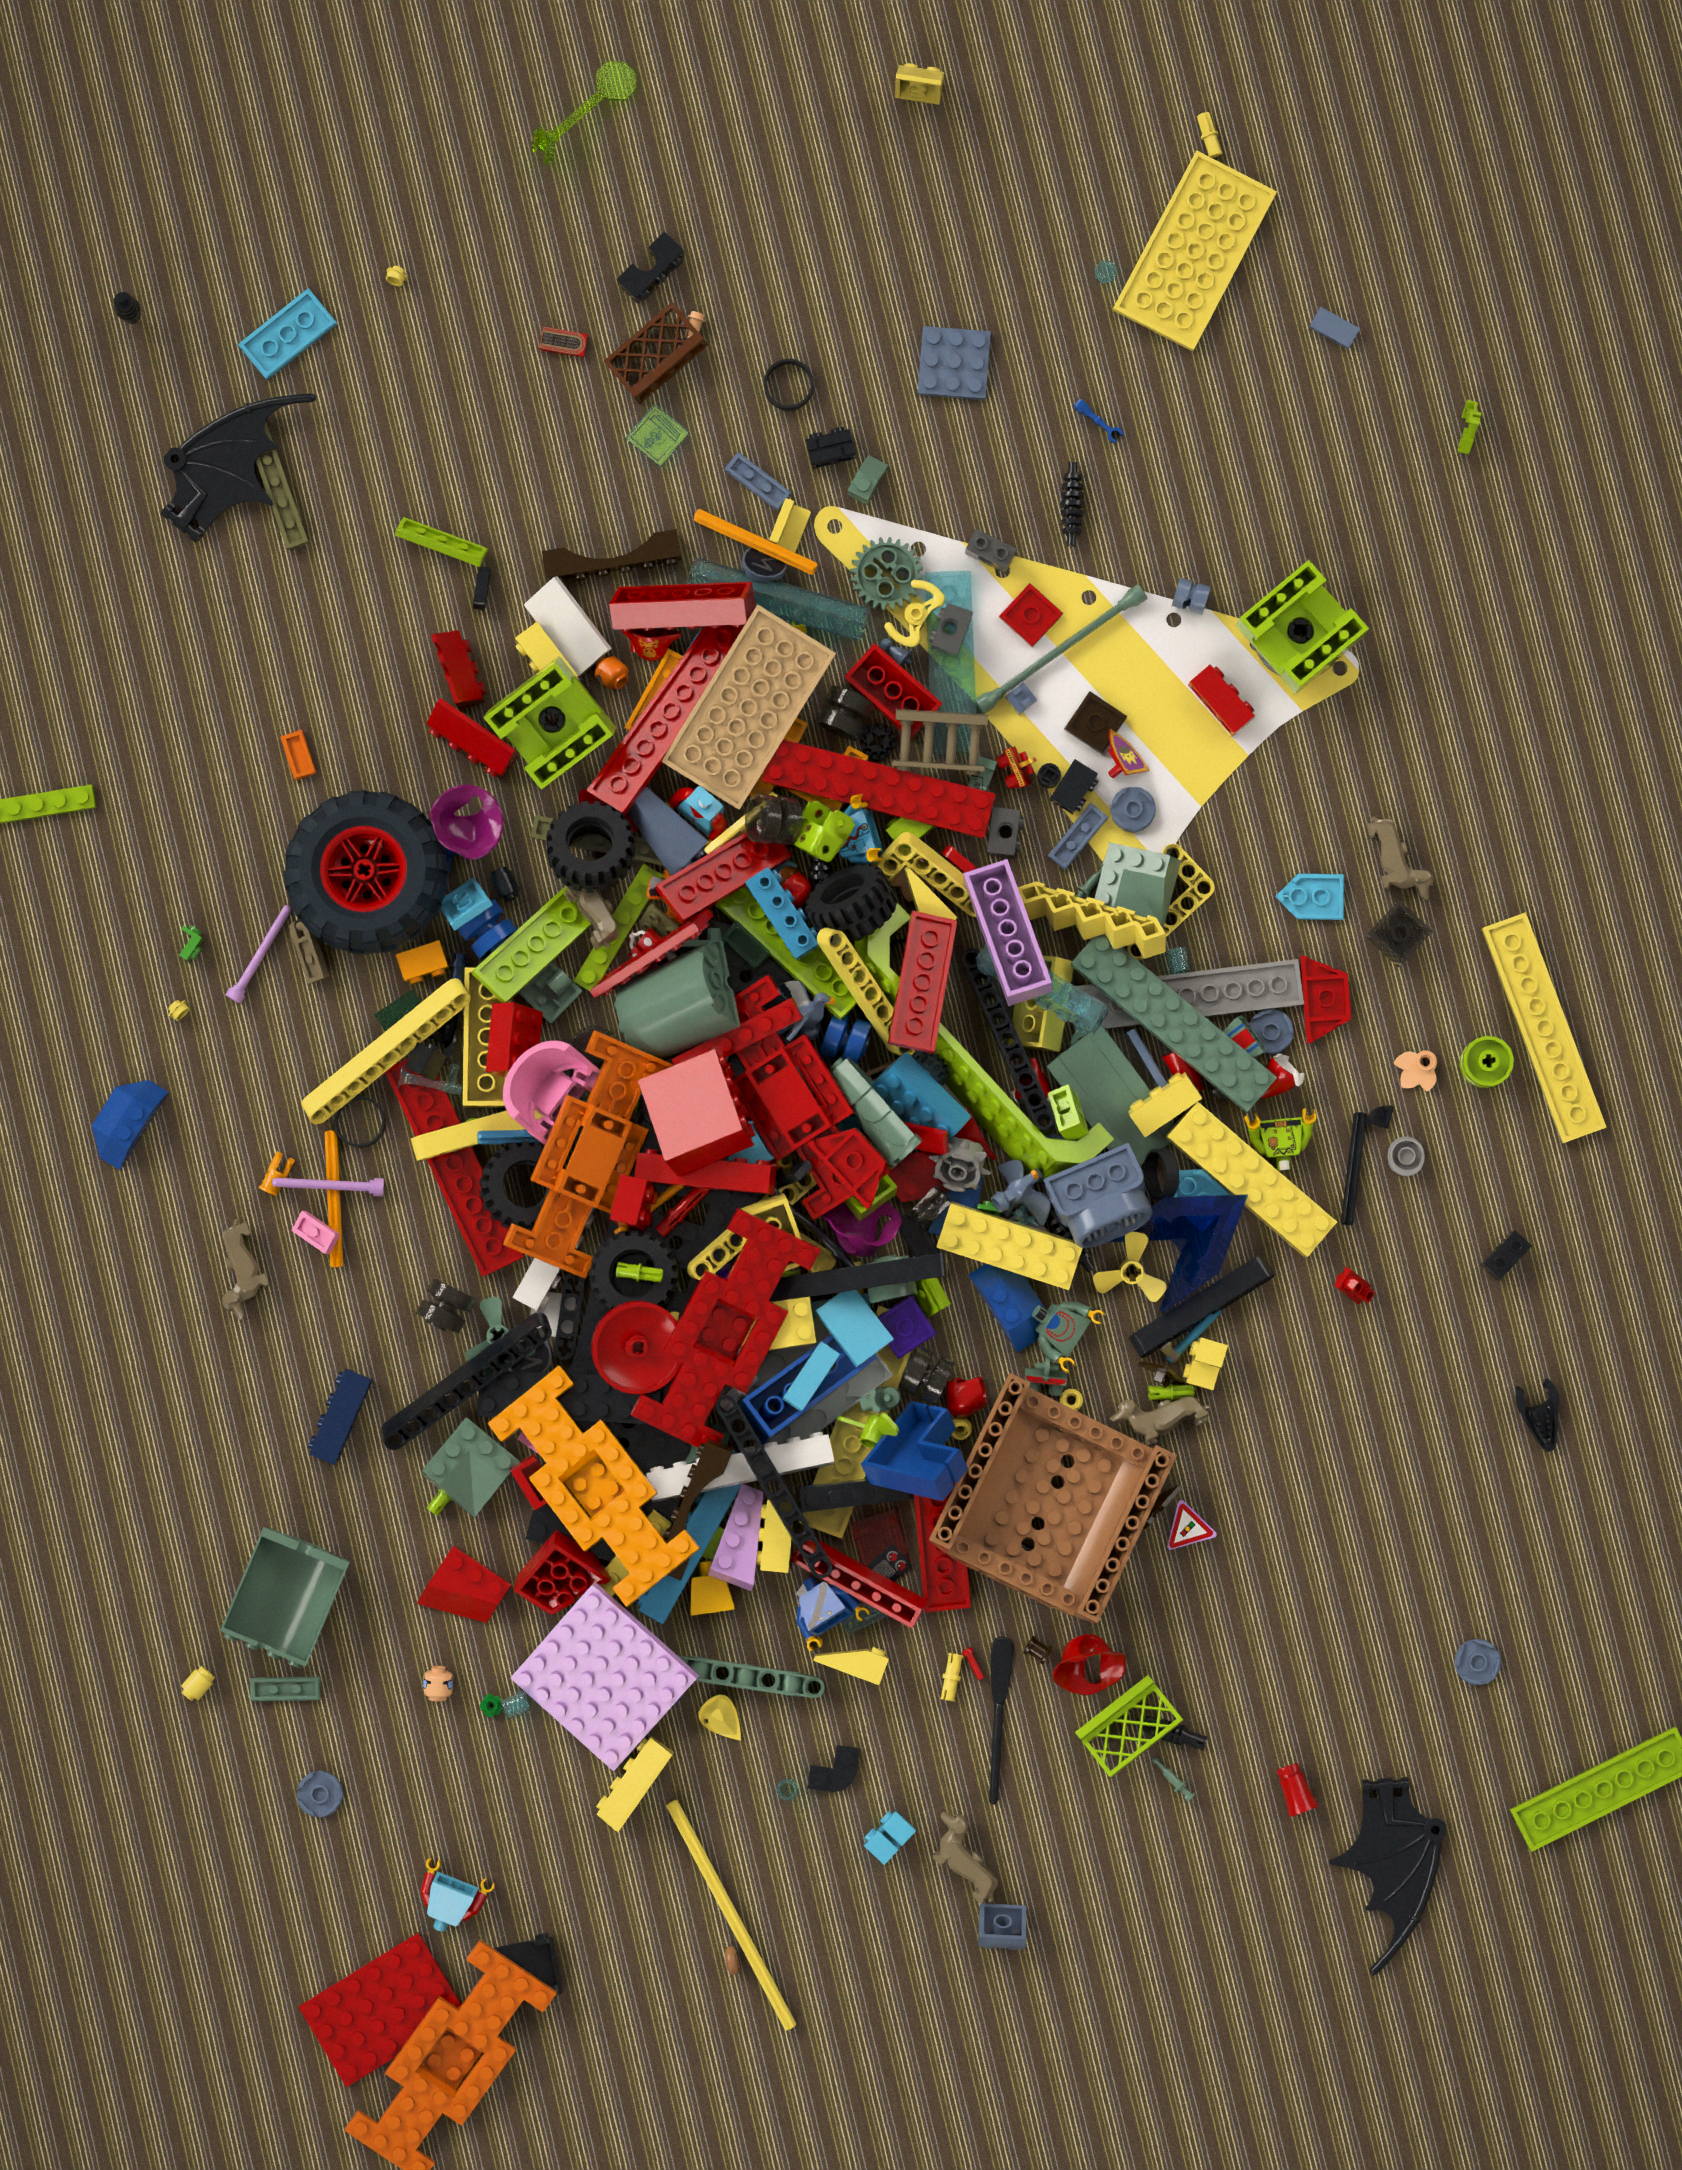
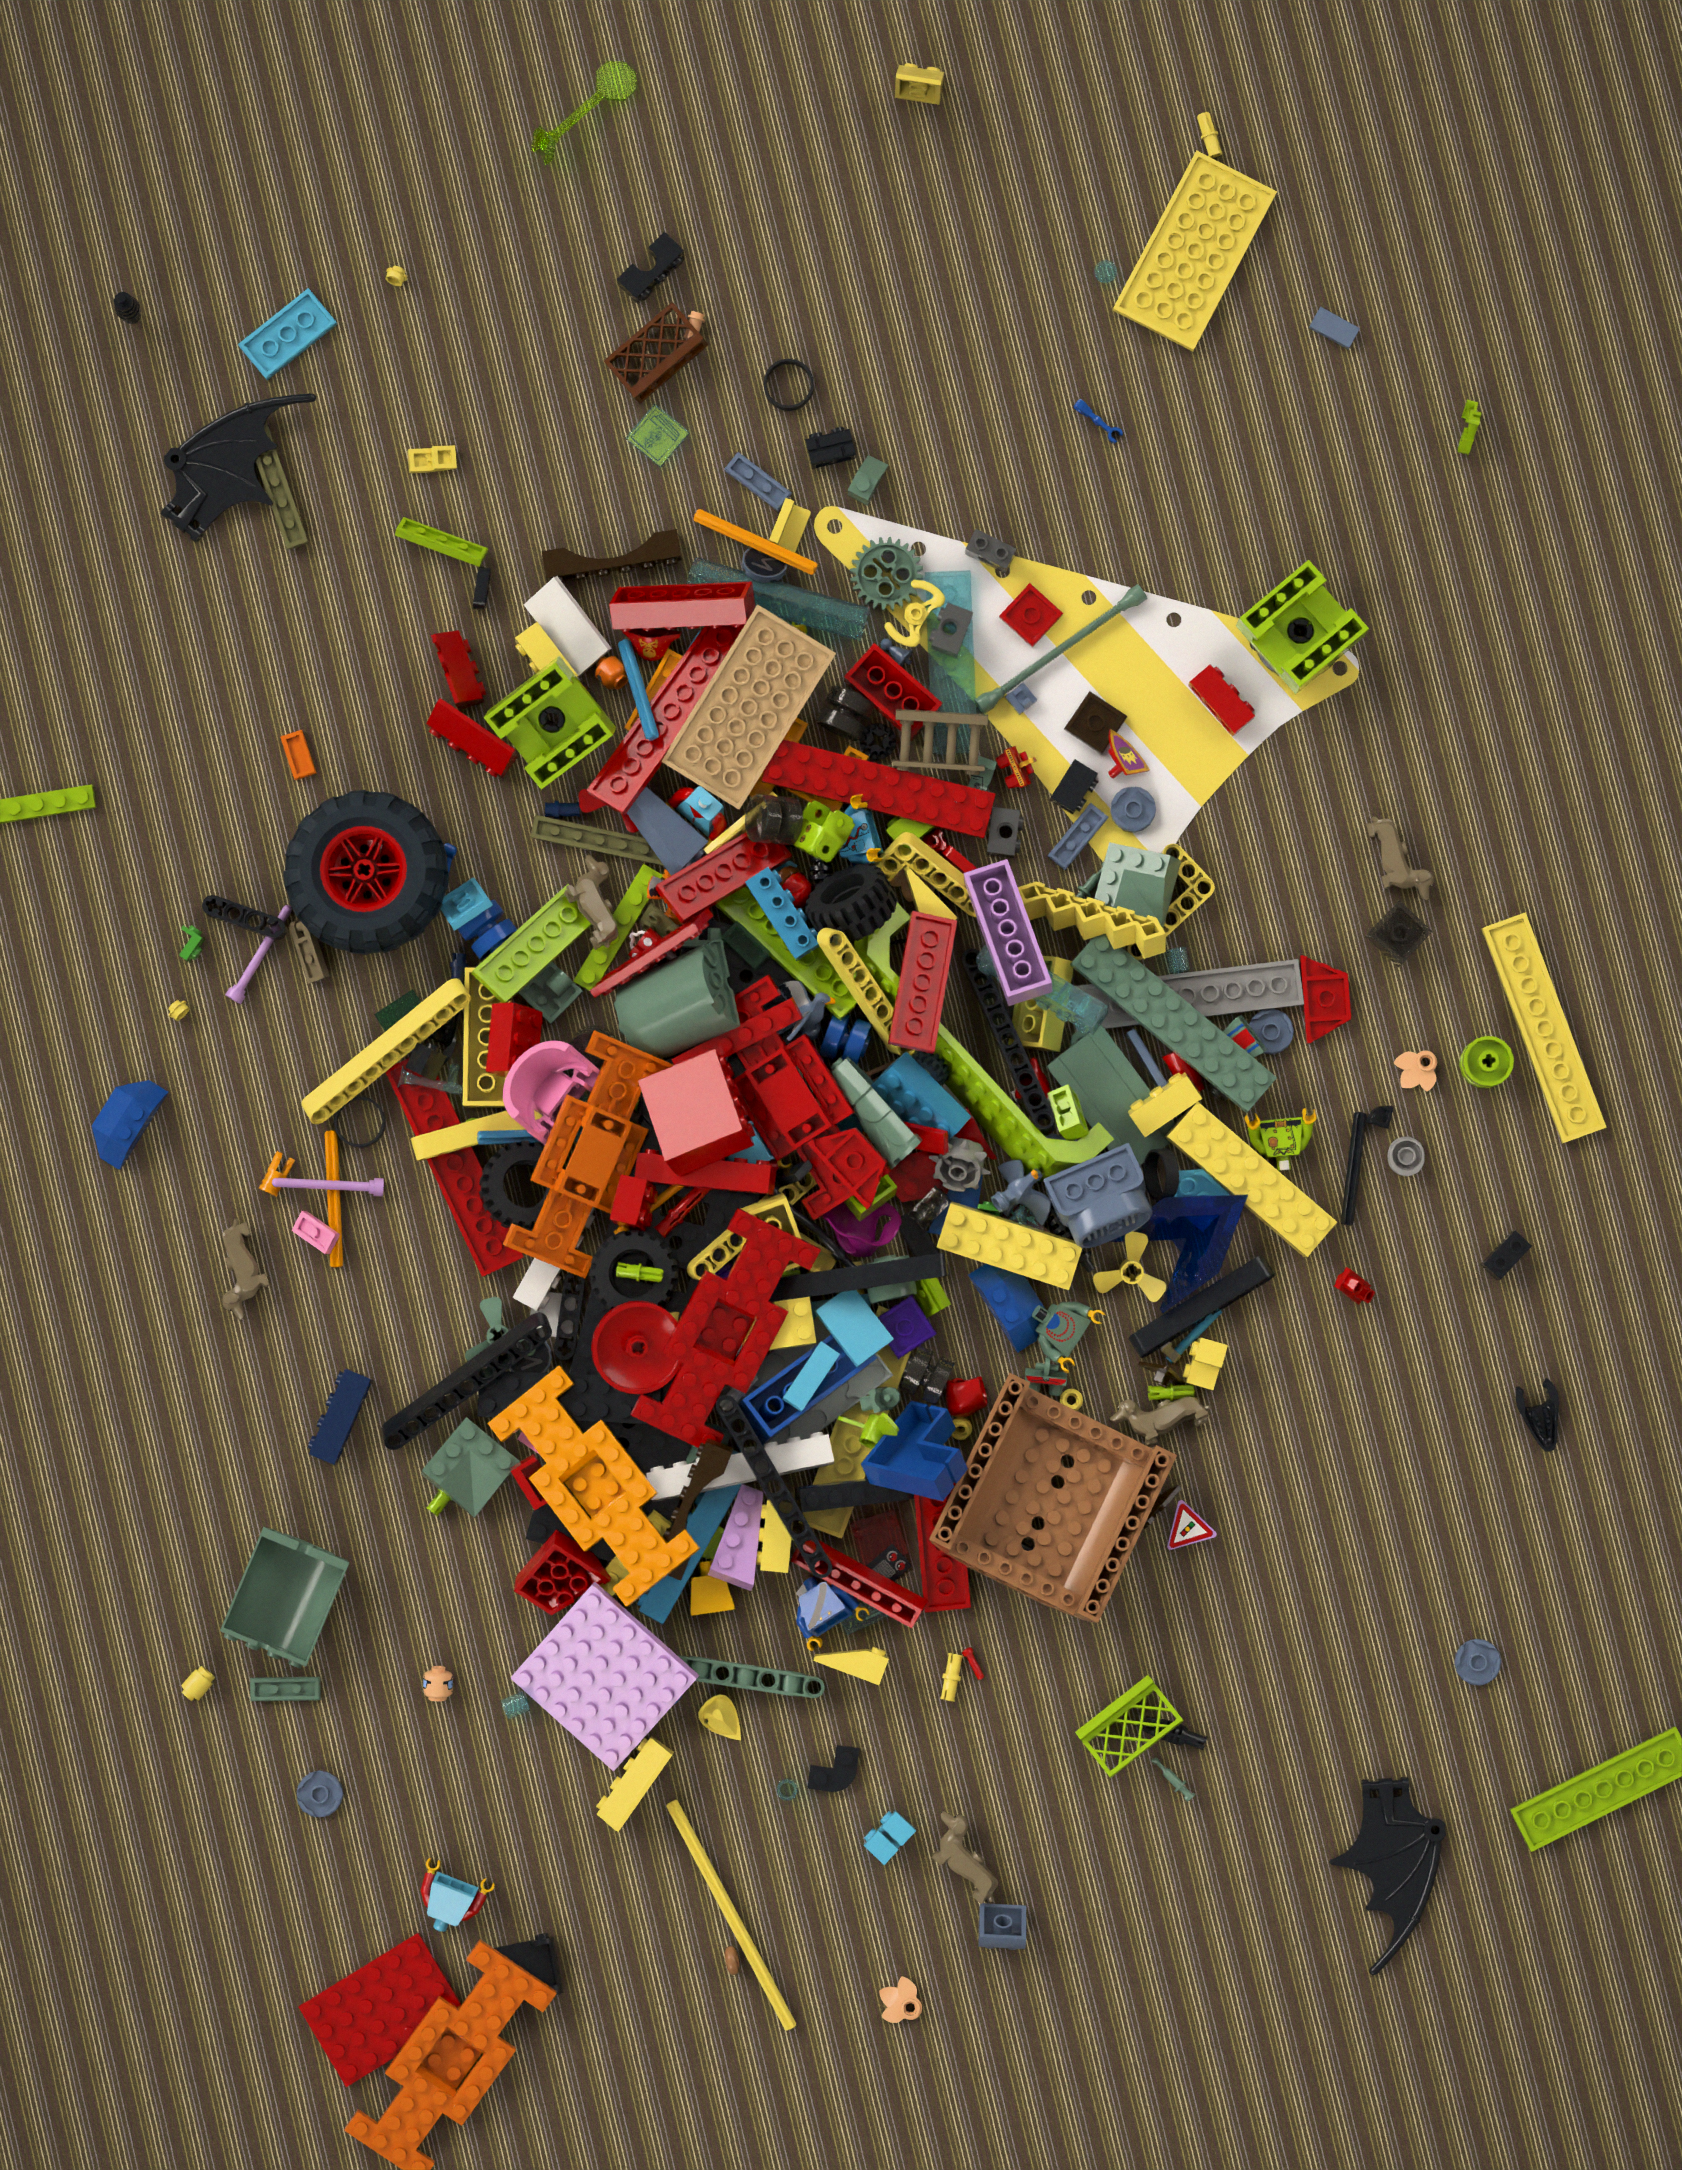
(245, 915): none -> black beam
(422, 962): light orange brick -> none
(432, 459): none -> light yellow slope
(443, 1312): clear smoke wheel -> none
(465, 1587): red wedge -> none
(467, 835): magenta piece -> none
(496, 1701): green plate -> none
(504, 884): black brick -> none
(562, 809): none -> dark blue pin
(563, 342): tile -> none
(590, 873): black tyre -> none
(638, 689): none -> dark azure axle
(896, 2000): none -> light nougat plate
(937, 836): none -> red plate
(954, 363): sand blue plate -> none
(1000, 1677): black piece -> none
(1037, 1649): dark brown bush -> none
(1046, 778): black wheel -> none
(1070, 1671): red piece -> none
(1072, 504): black piece -> none
(1191, 596): sand blue wheel -> none
(1286, 1076): red hat -> none
(1296, 1790): red plant -> none
(1314, 896): medium azure tile -> none

